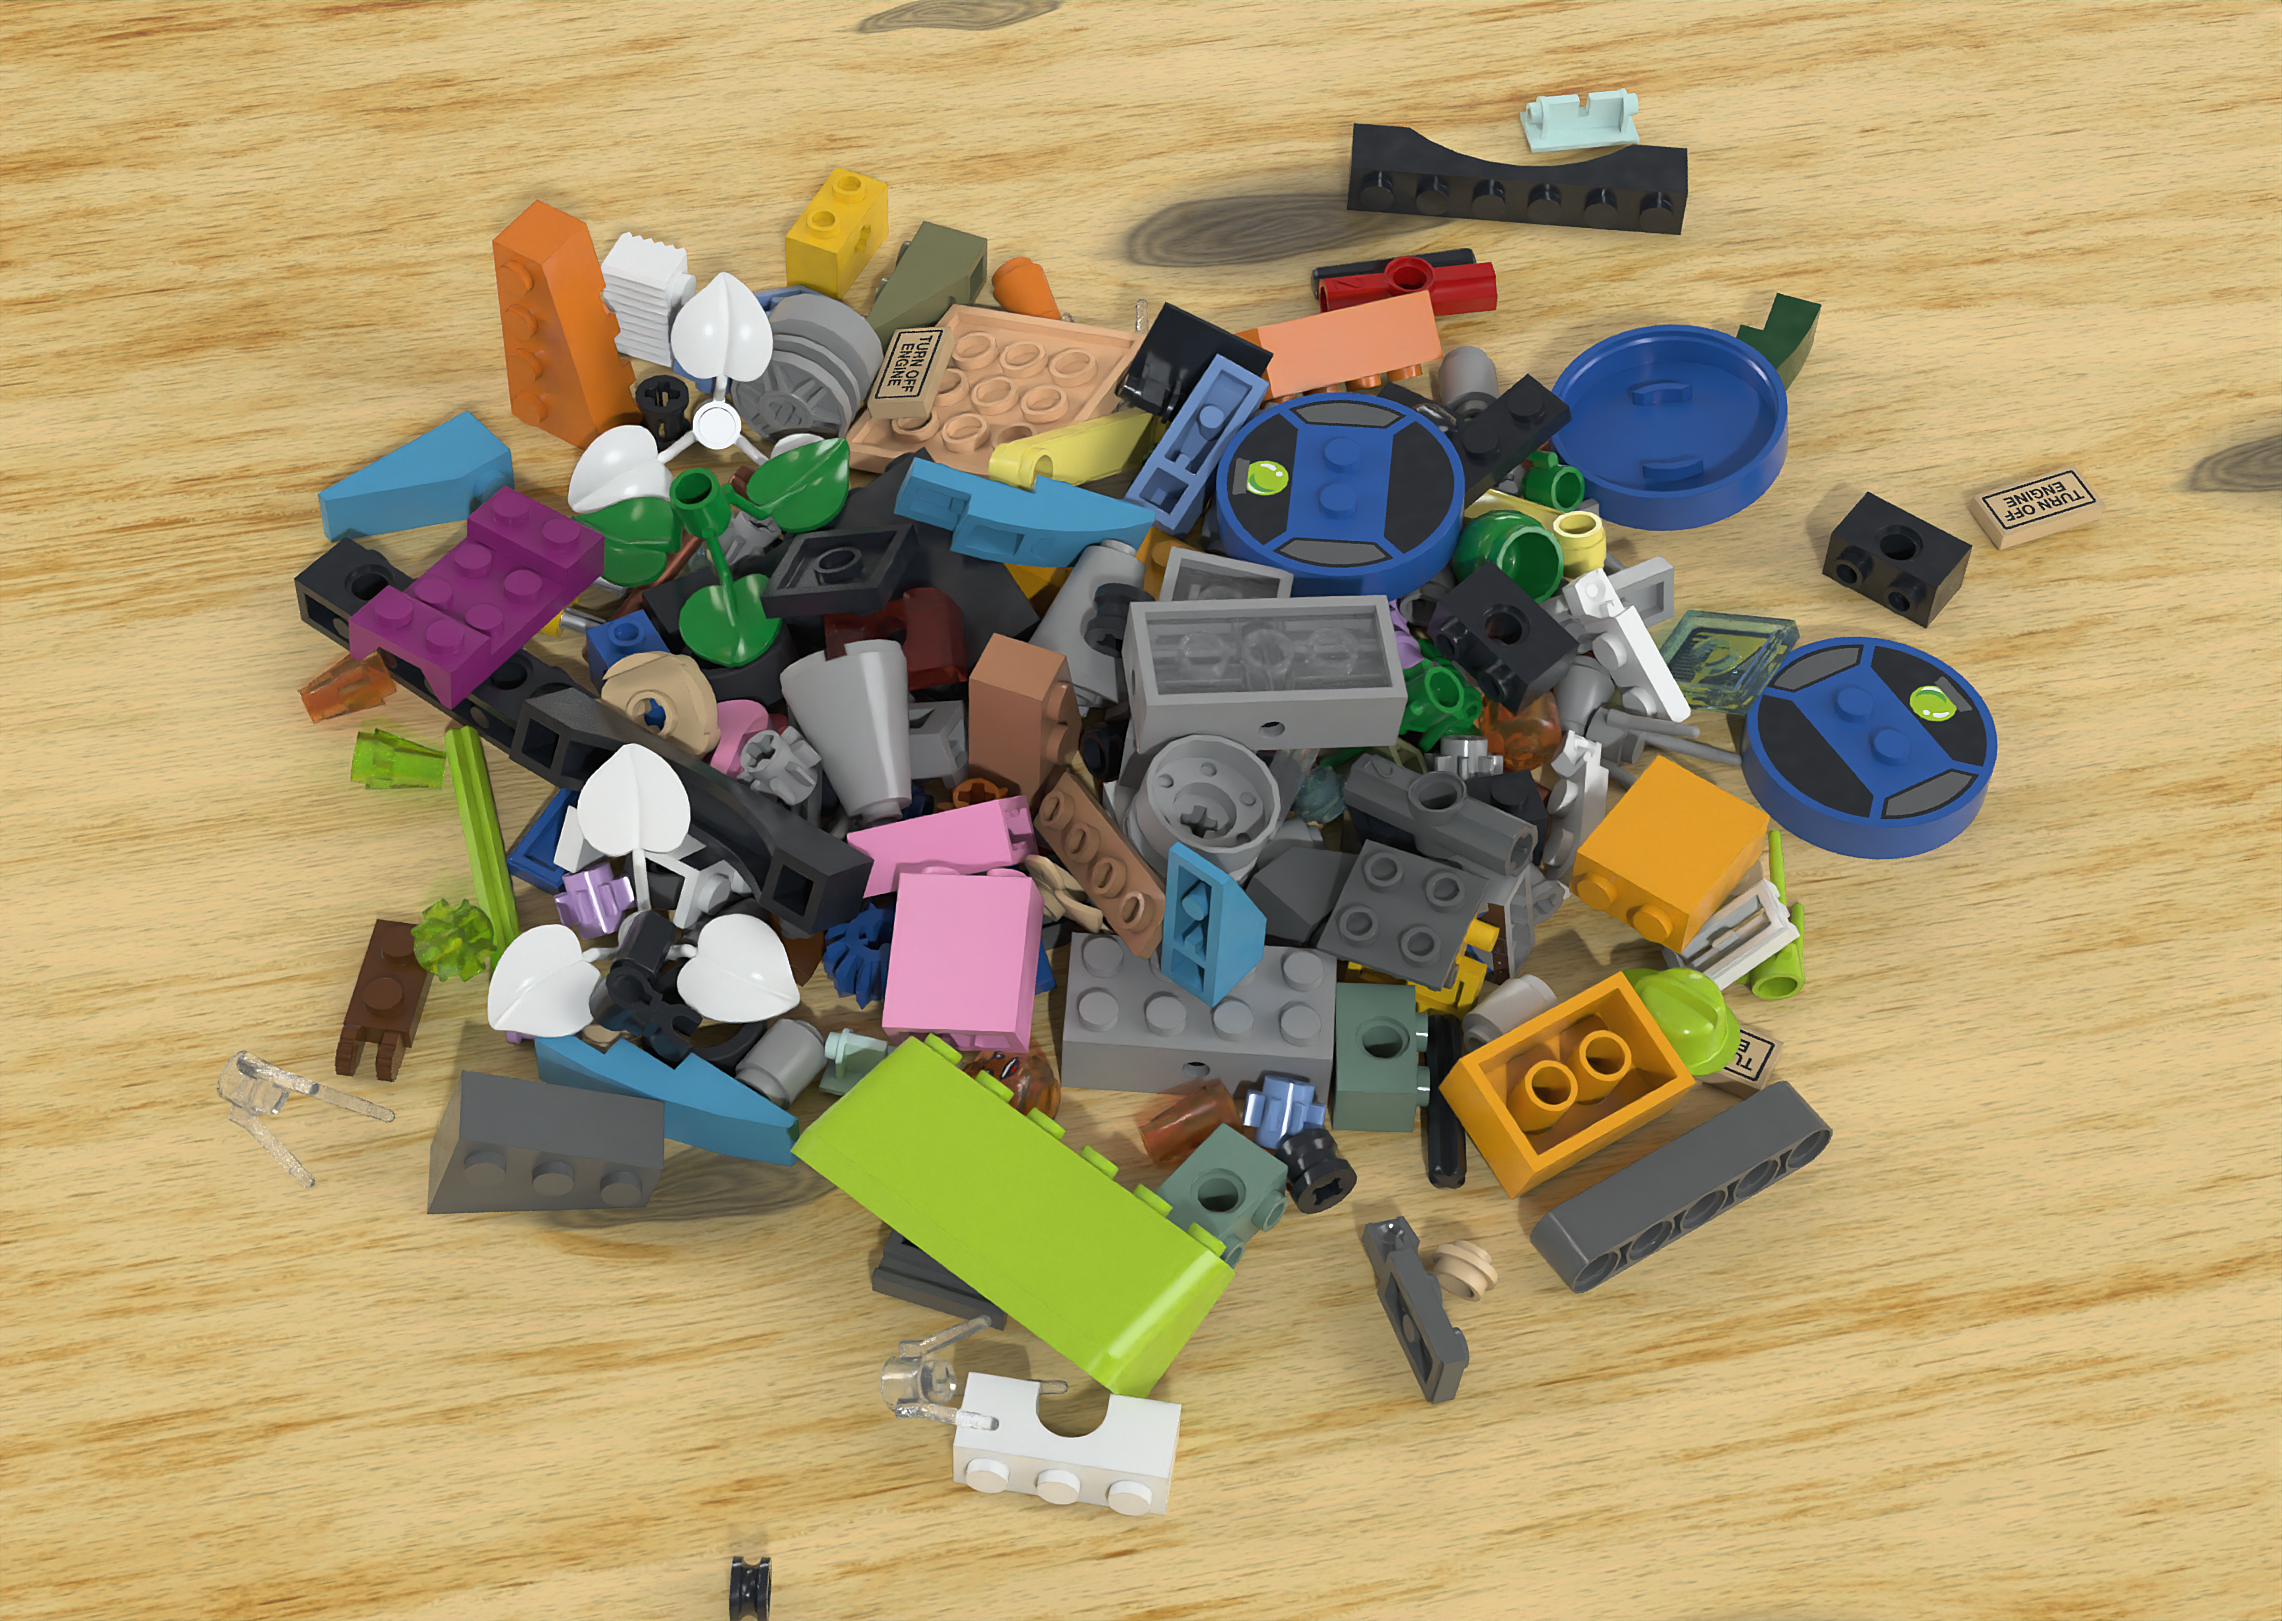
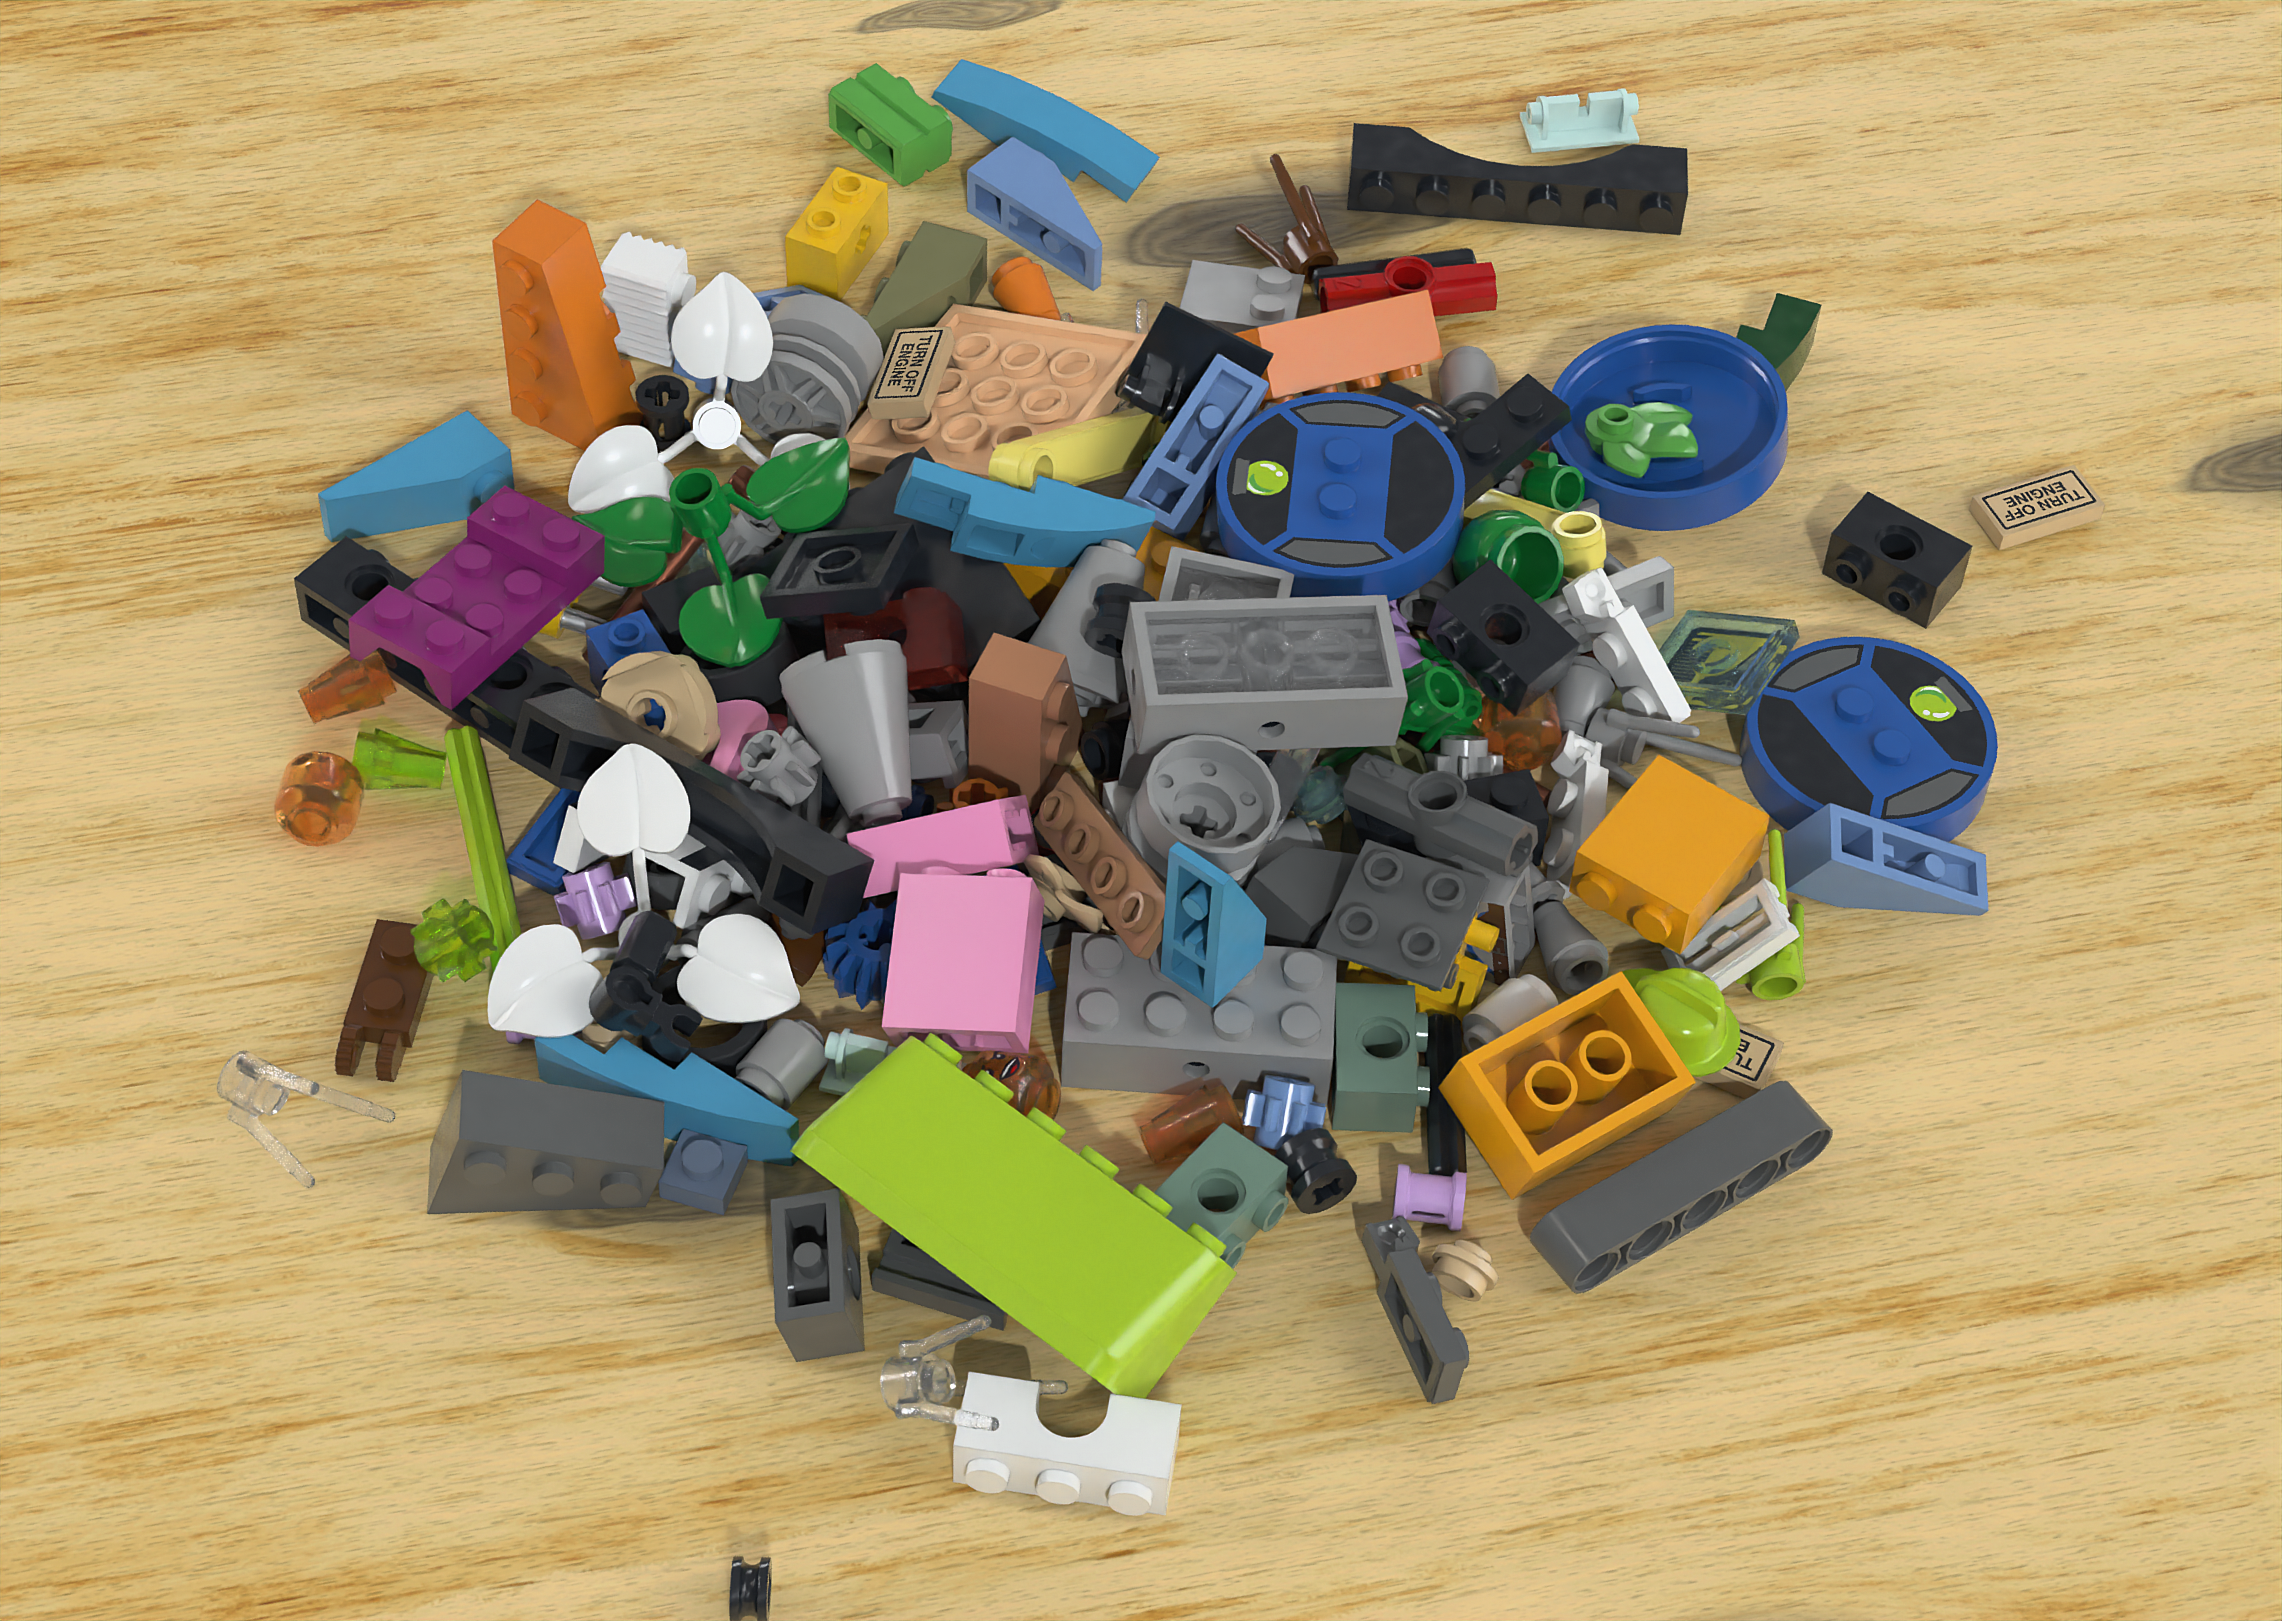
(319, 798): none -> clear orange head
(703, 1172): none -> sand blue plate
(817, 1275): none -> dark grey brick
(891, 124): none -> bright green brick
(1032, 205): none -> medium blue slope
(1065, 133): none -> dark azure slope
(1242, 296): none -> light grey plate
(1305, 244): none -> reddish brown plant
(1430, 1197): none -> lavender bush
(1569, 951): none -> light grey cone
(1638, 433): none -> bright green plate
(1881, 866): none -> medium blue slope

